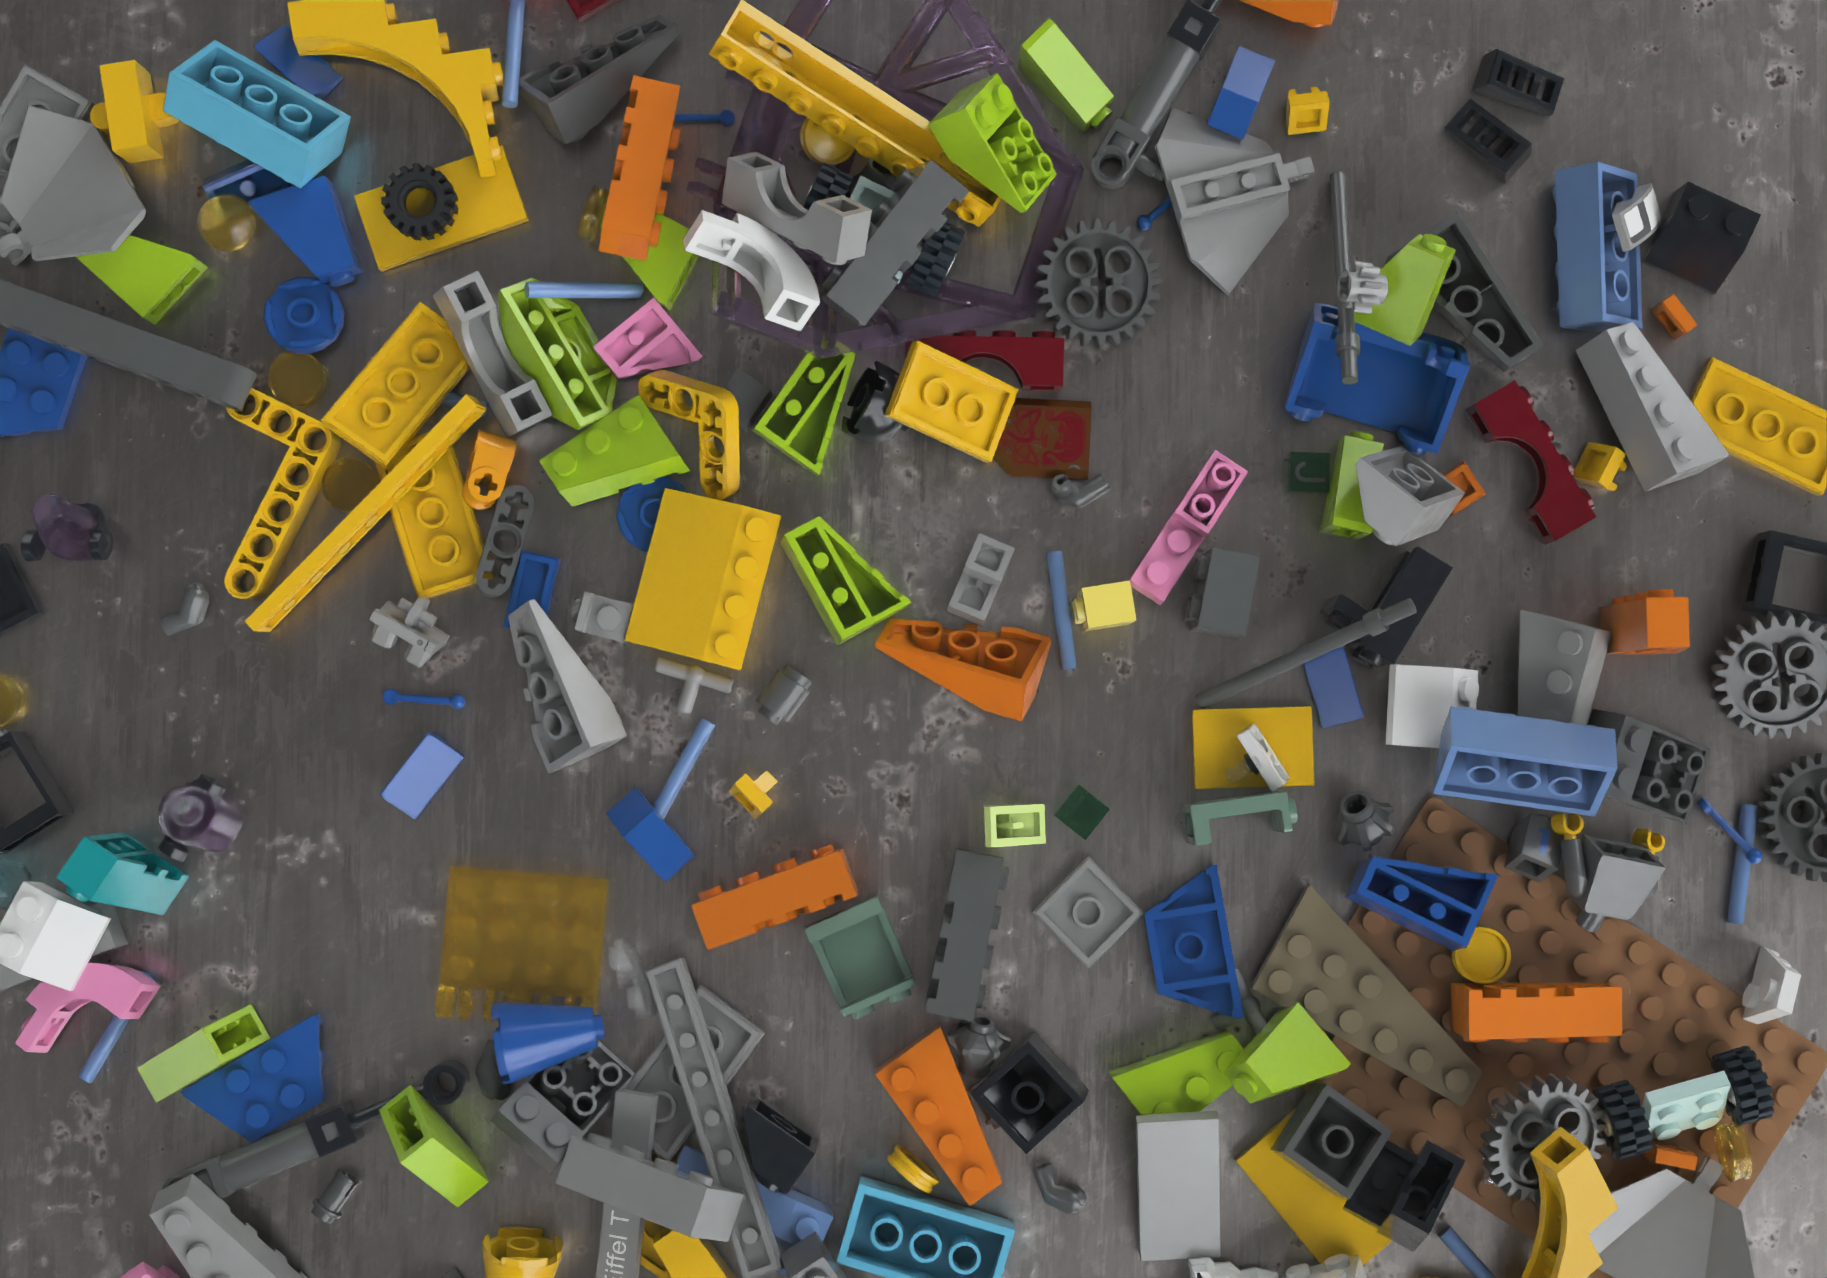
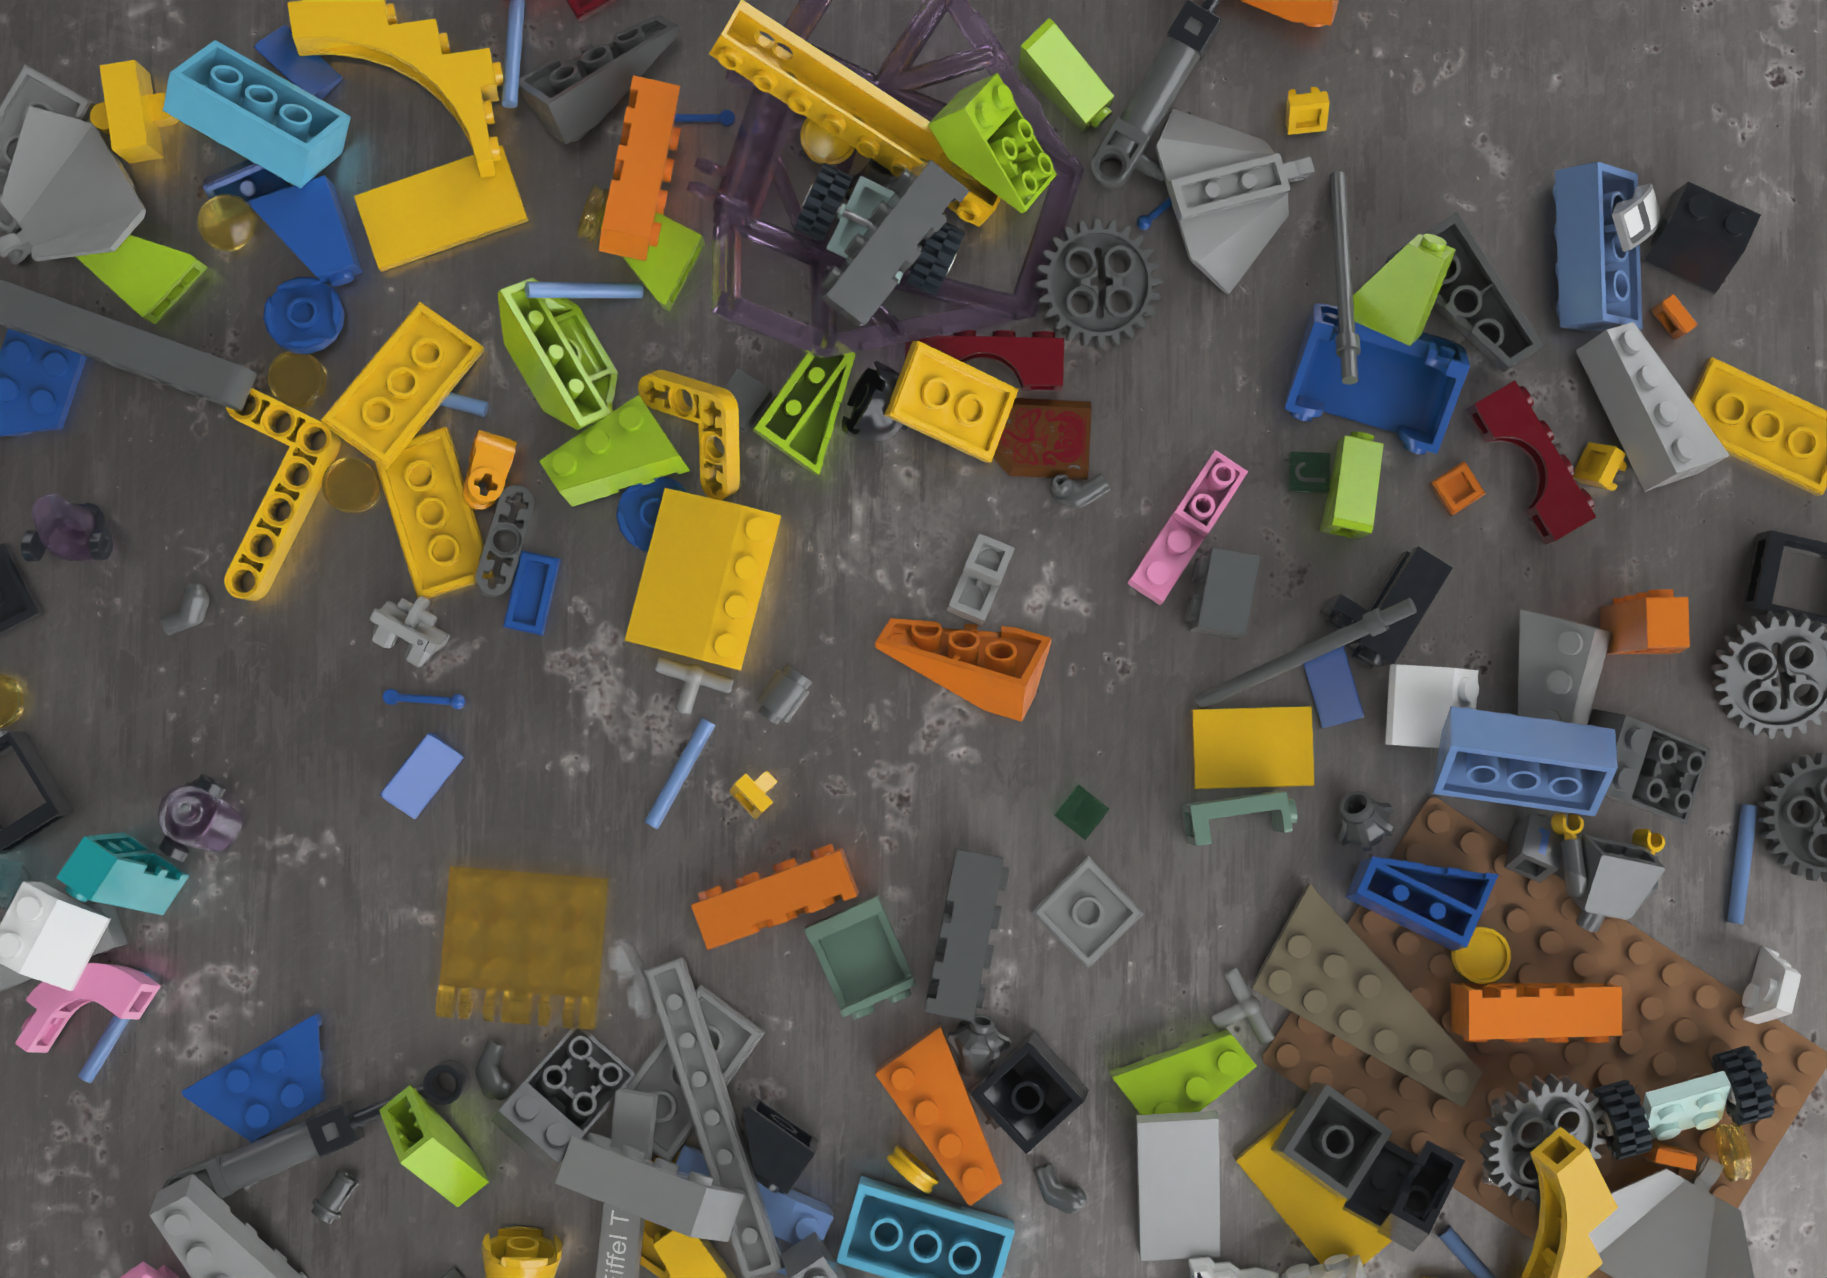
(203, 1052): lime slope -> none
(366, 514): yellow tile -> none
(413, 179): black tyre -> none
(475, 326): light grey arch -> none
(541, 1036): blue cone -> none
(568, 702): light grey wedge -> none
(602, 616): light grey bracket -> none
(646, 343): bright pink wing -> none
(650, 834): blue slope -> none
(764, 259): white arch -> none
(831, 227): light grey arch -> none
(839, 581): lime wedge -> none
(1014, 825): yellowish green slope -> none
(1061, 610): medium blue bar -> none
(1104, 606): light yellow brick -> none
(1193, 947): blue wing -> none
(1241, 92): blue slope -> none
(1259, 759): white piece -> none
(1285, 1056): lime slope -> none
(1362, 287): light grey gear -> none
(1404, 495): light grey slope -> none
(1491, 160): black slope -> none
(1498, 89): black slope -> none
(1753, 855): blue hinge -> none

